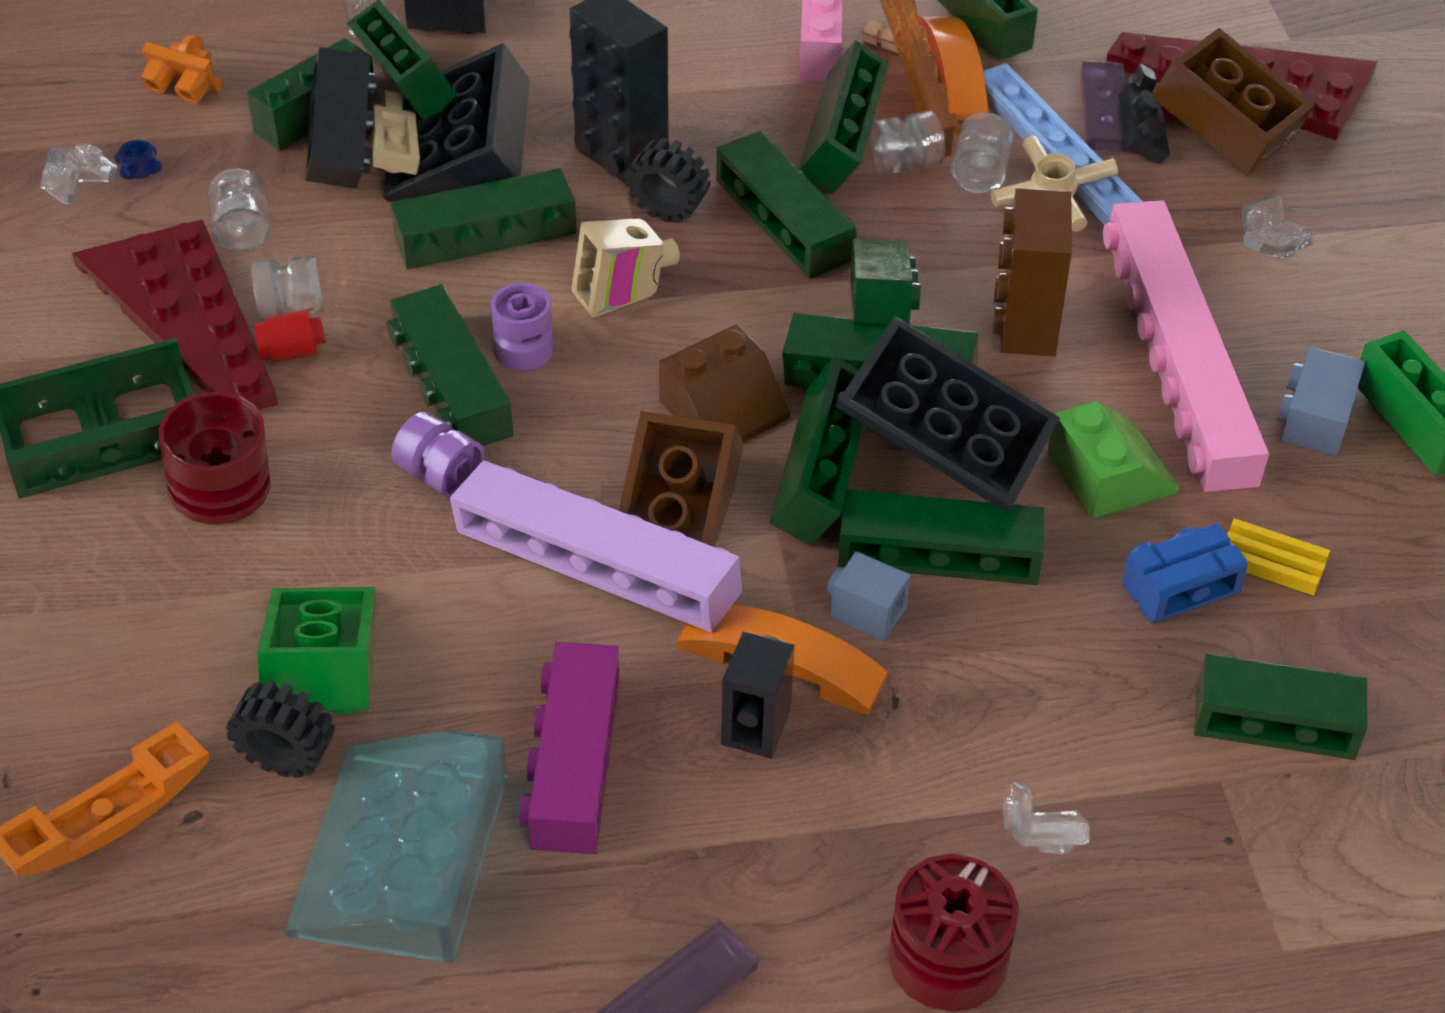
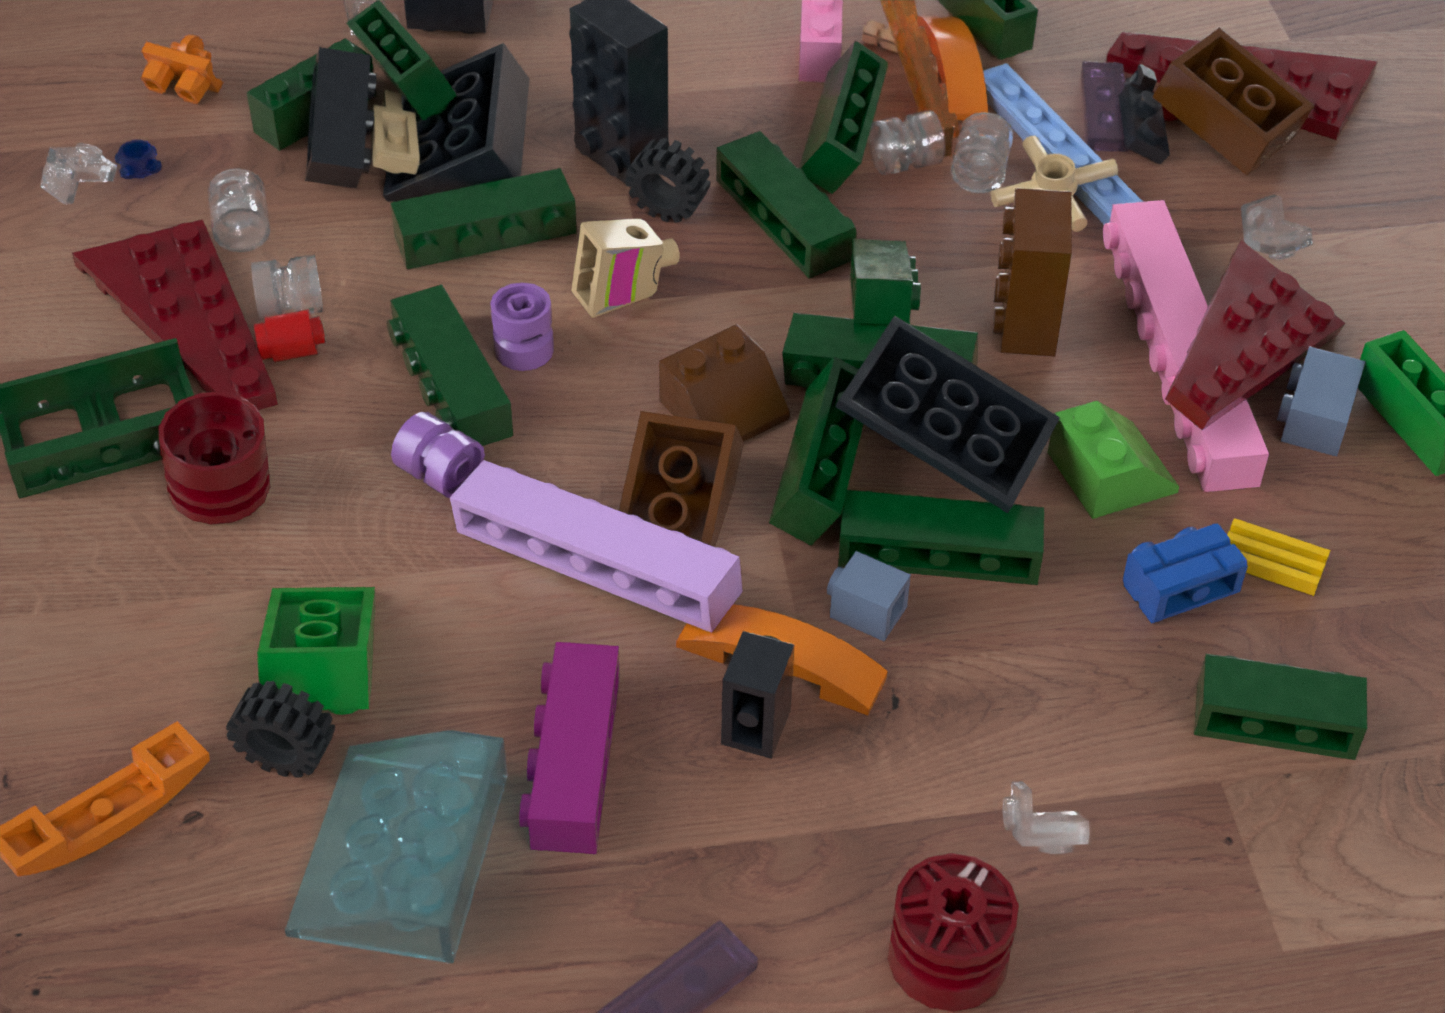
(1248, 337): none -> dark red wing

